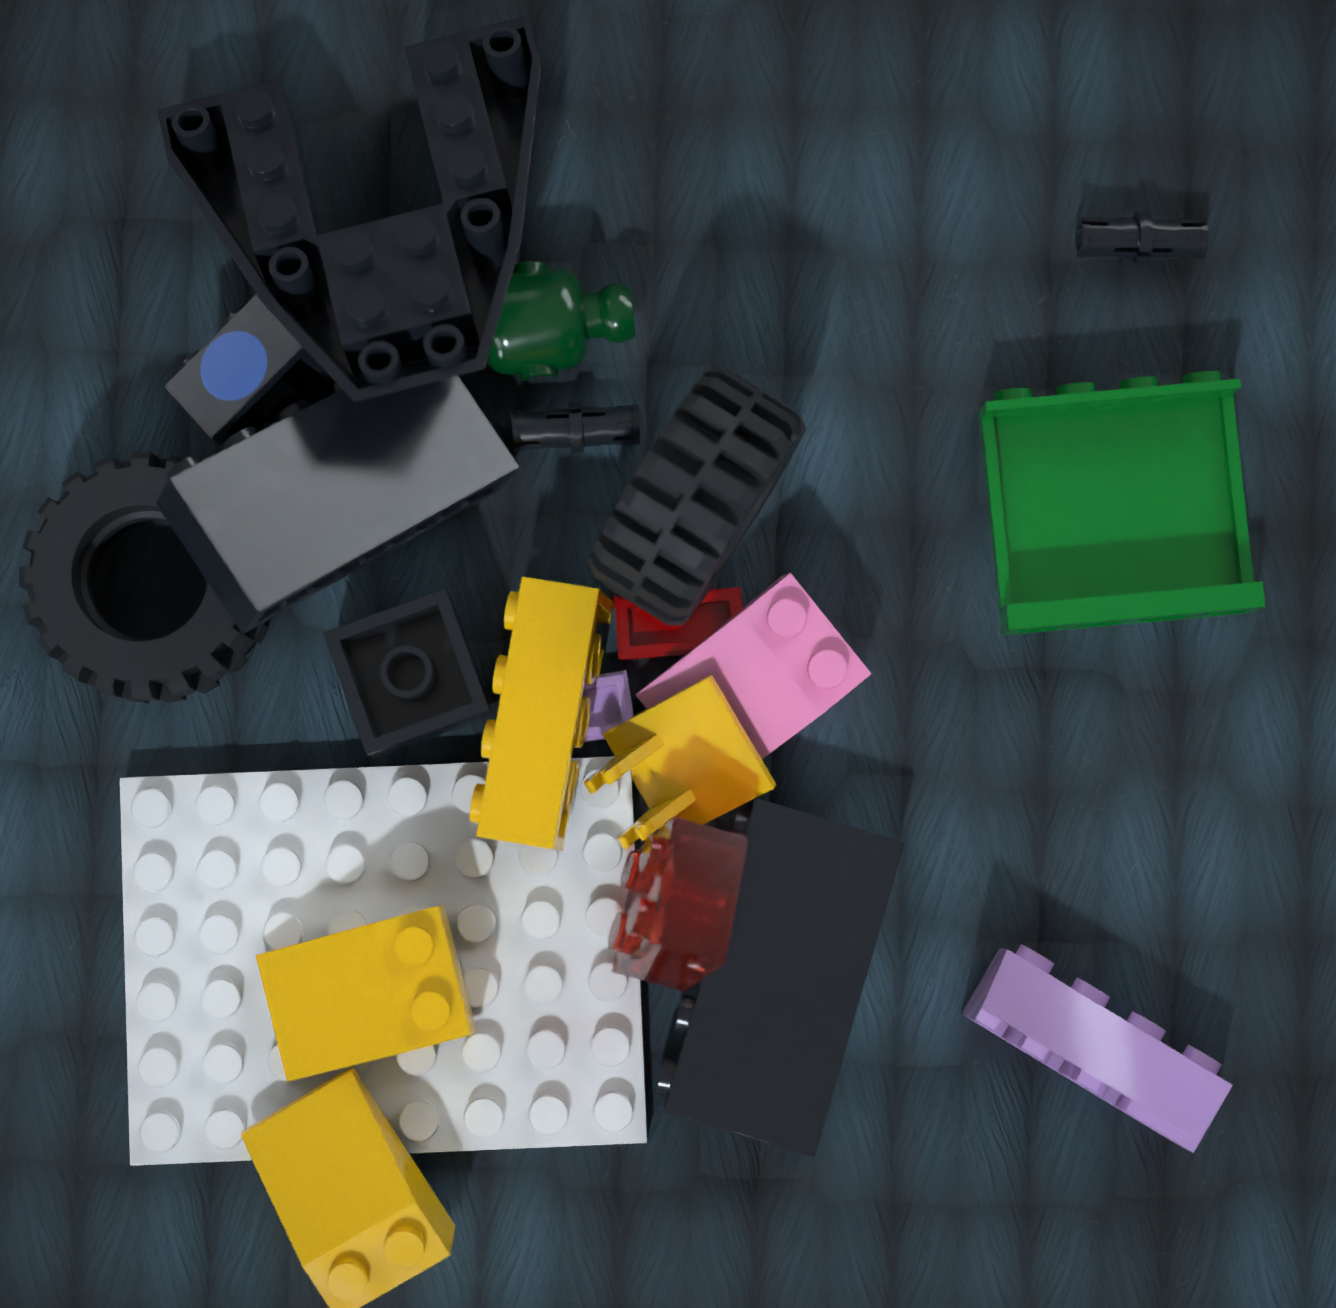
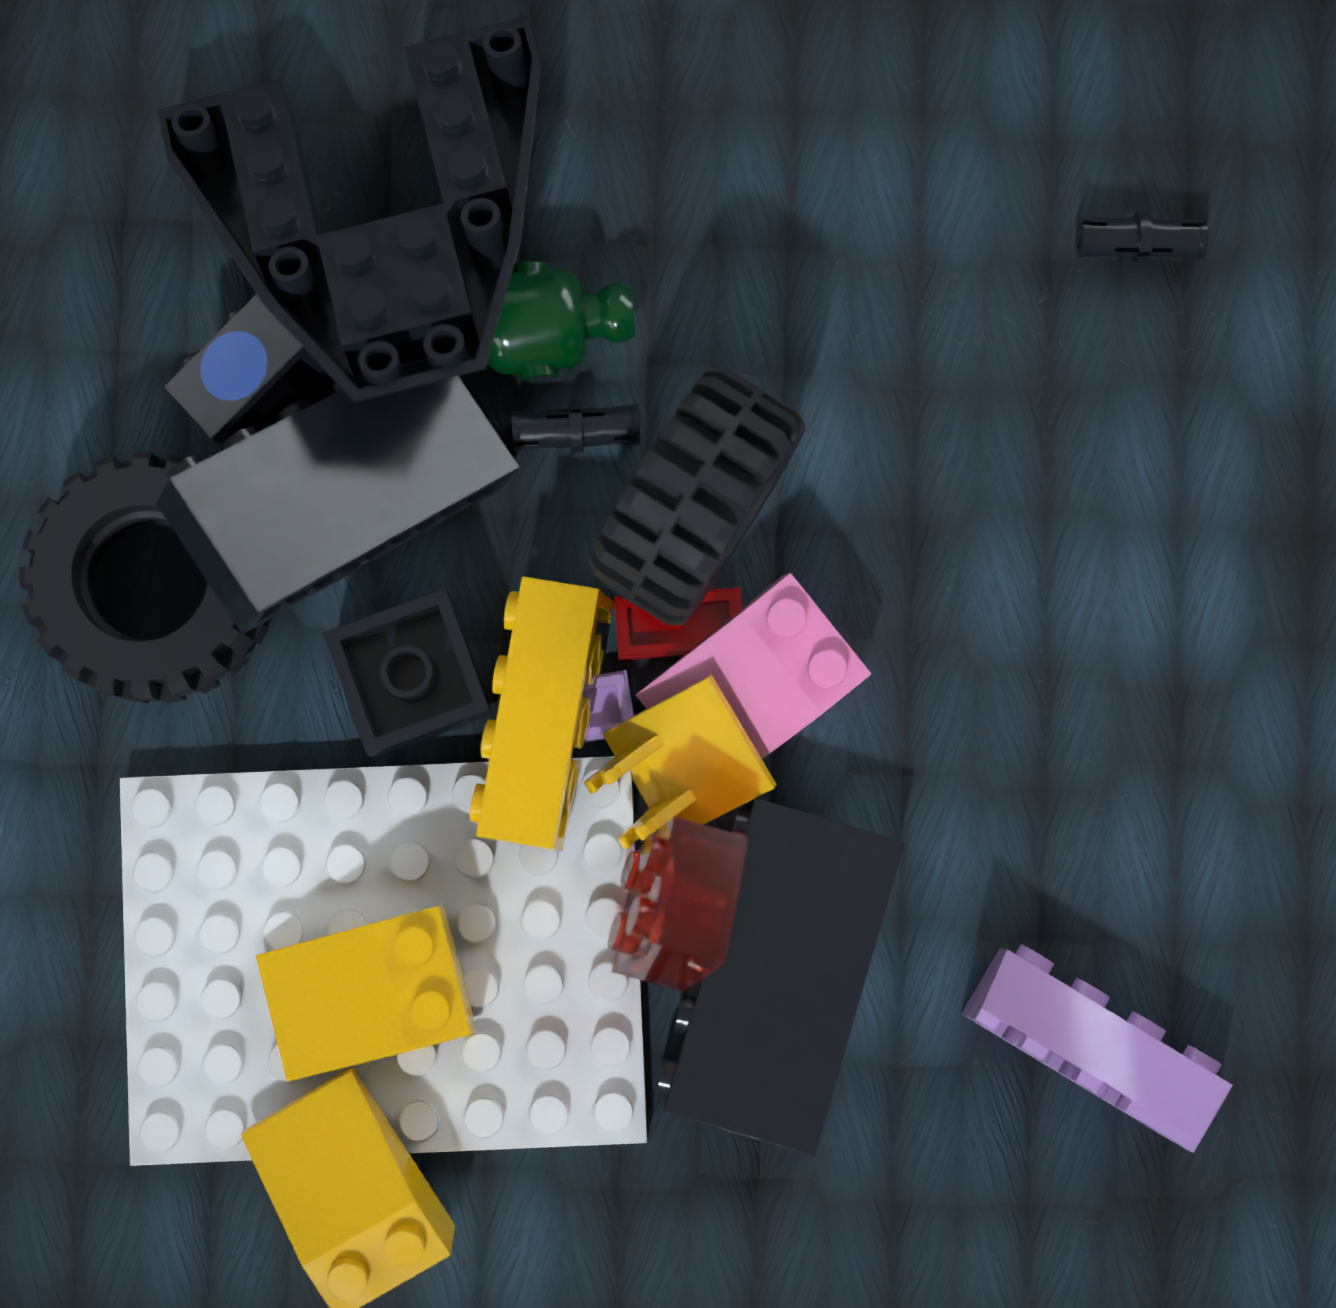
(1117, 504): green panel -> none

